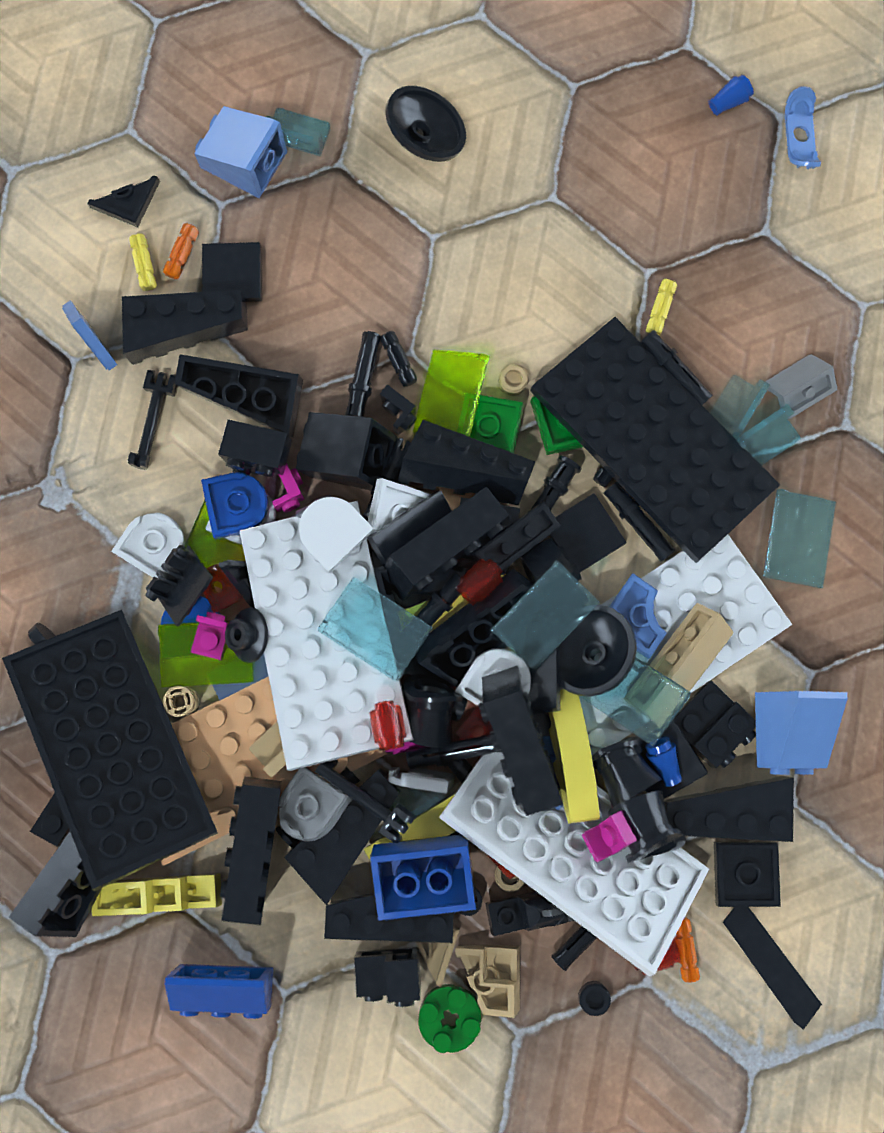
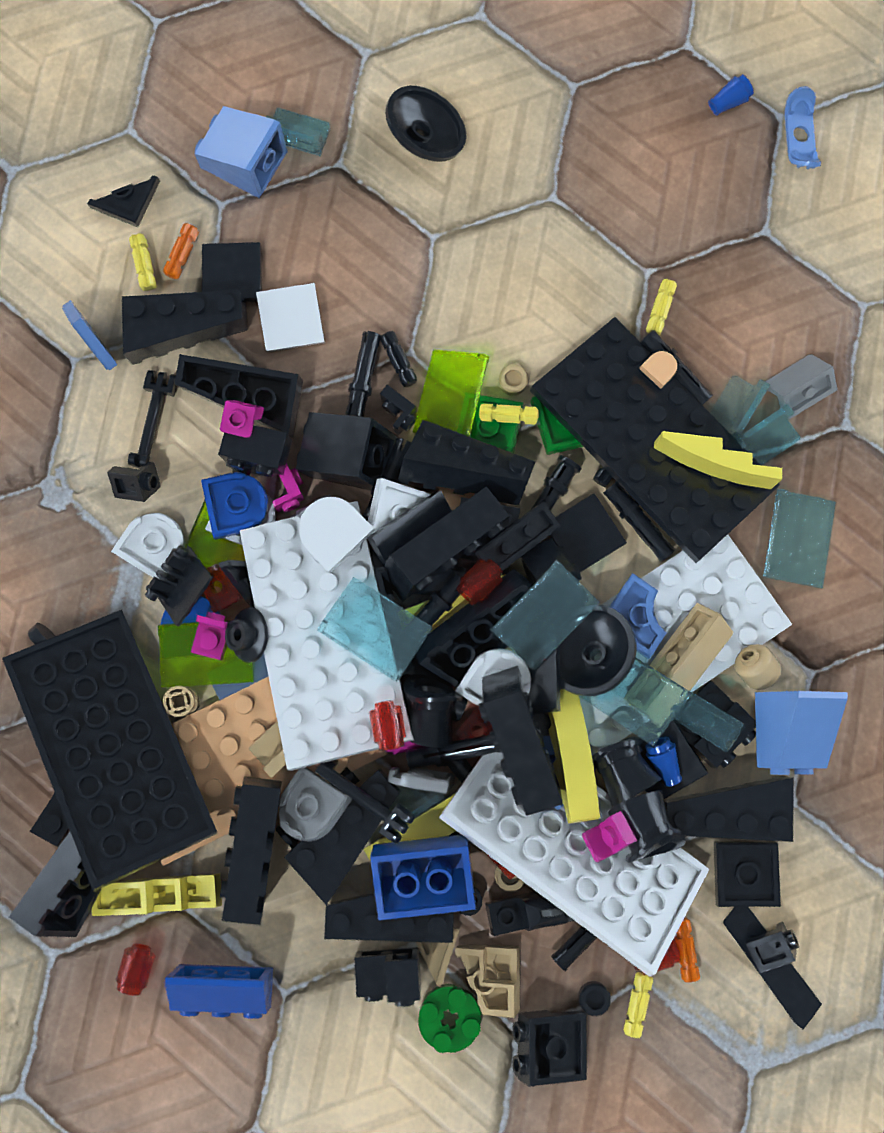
(134, 483): none -> black bracket
(135, 969): none -> clear red brick
(239, 418): none -> dark pink bracket
(290, 317): none -> white tile
(508, 414): none -> light yellow axle
(550, 1047): none -> black plate
(638, 1005): none -> light yellow axle
(660, 368): none -> light nougat tile
(708, 456): none -> light yellow slope
(709, 722): none -> clear light blue panel
(757, 667): none -> tan head
(773, 948): none -> black bracket

